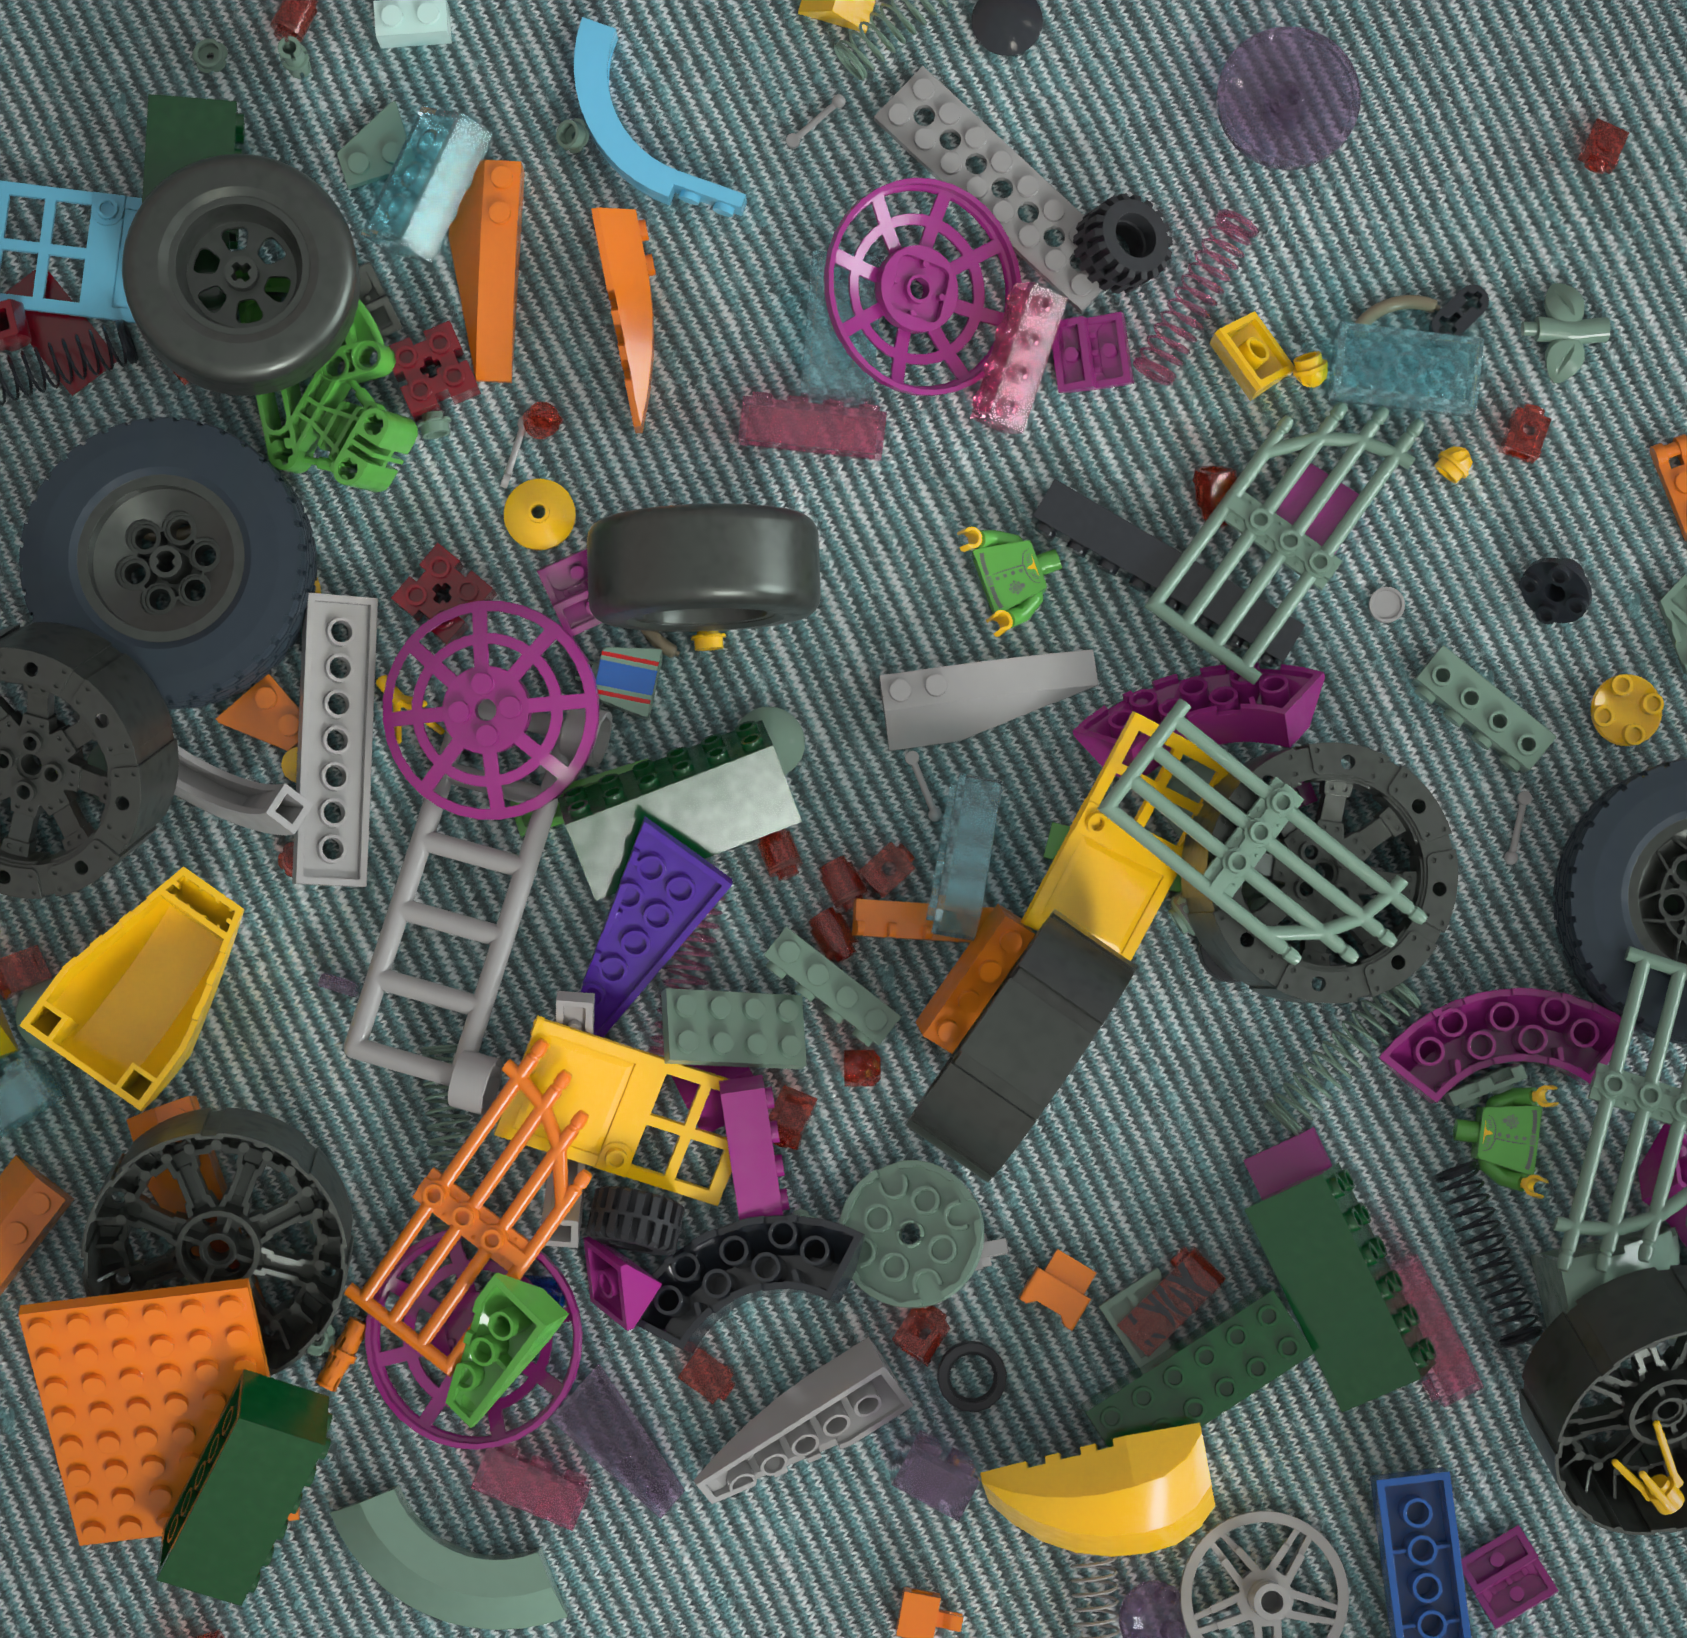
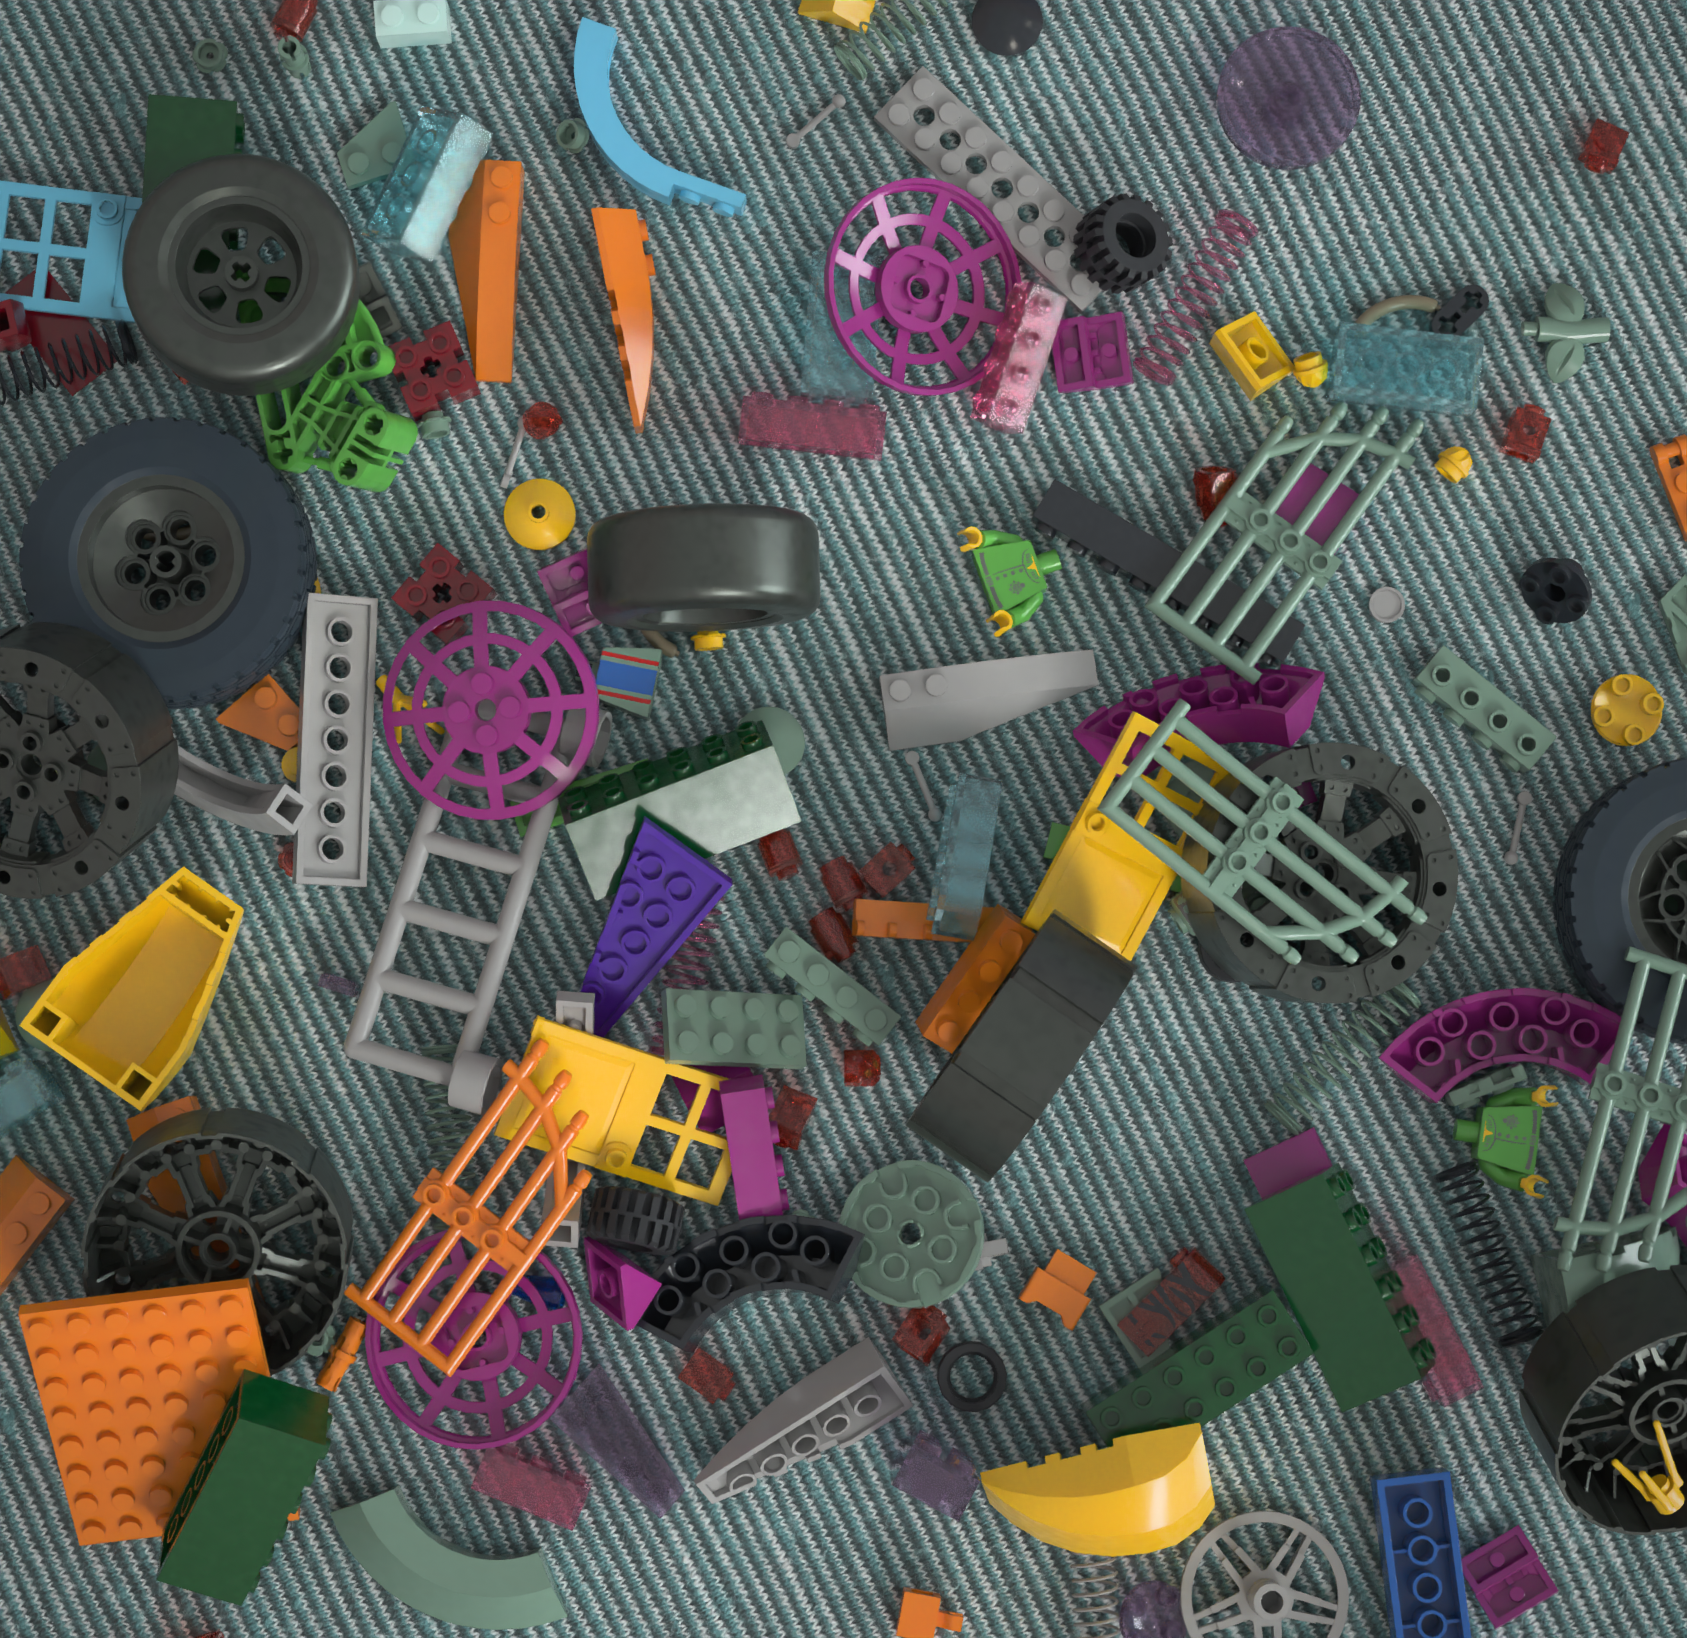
(506, 1334): bright green wedge -> none

